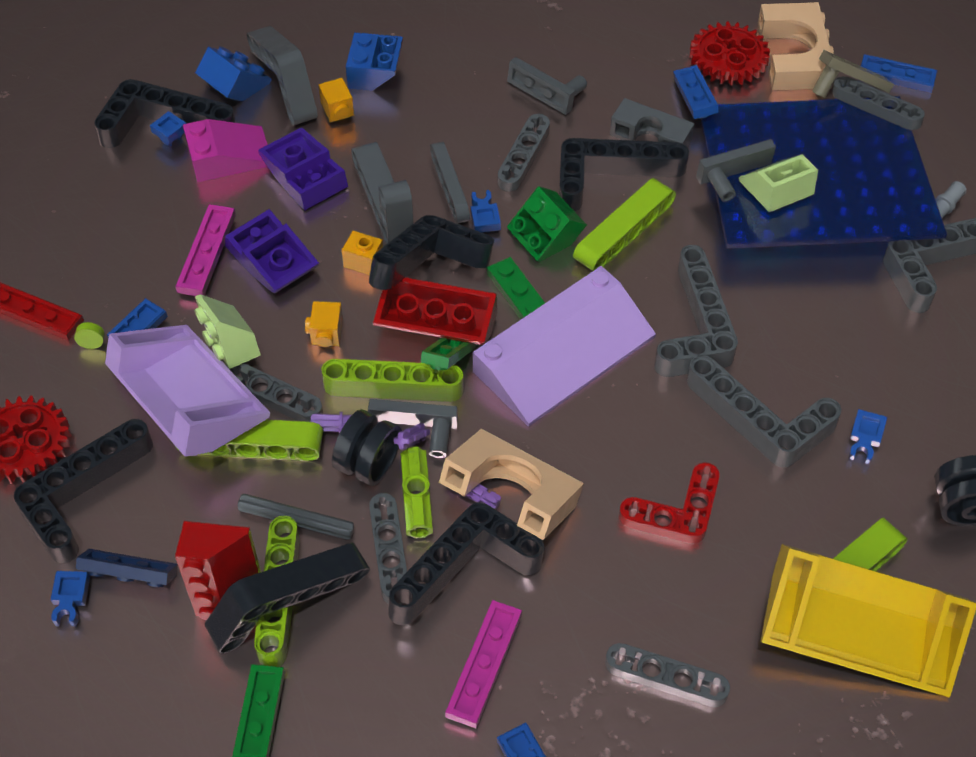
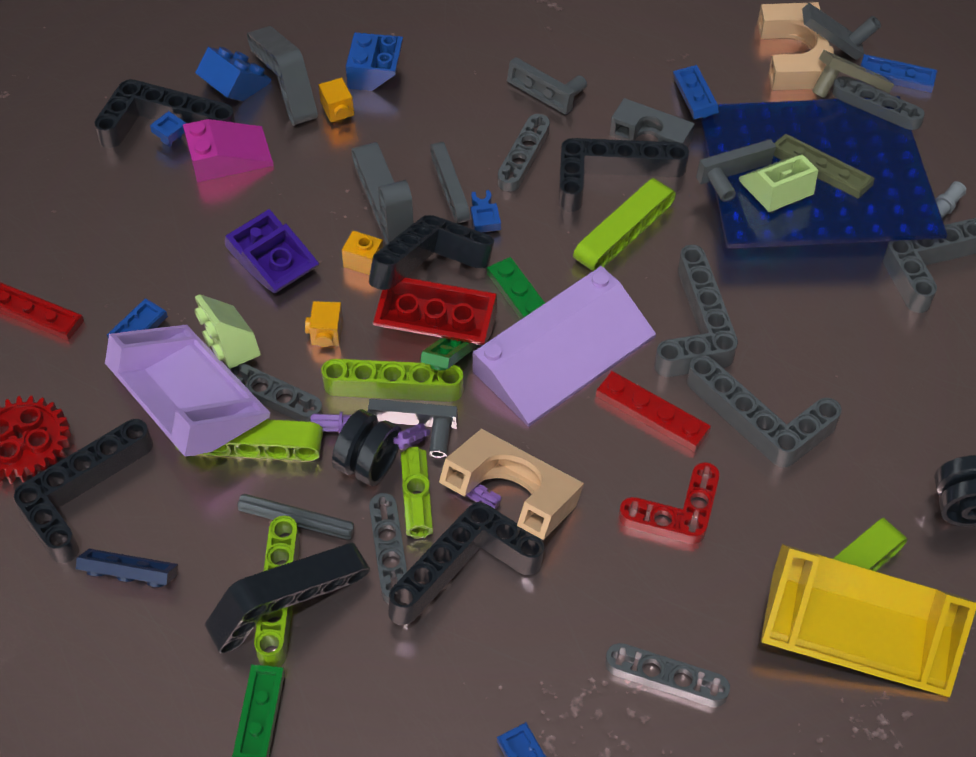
(69, 591): blue plate -> none
(89, 335): lime tile -> none
(205, 250): dark pink plate -> none
(212, 560): red slope -> none
(304, 168): dark purple slope -> none
(483, 664): dark pink plate -> none
(546, 224): green slope -> none
(653, 411): none -> red plate
(729, 53): red gear -> none
(829, 168): none -> olive tile
(836, 33): none -> dark grey piece
(867, 431): blue plate -> none

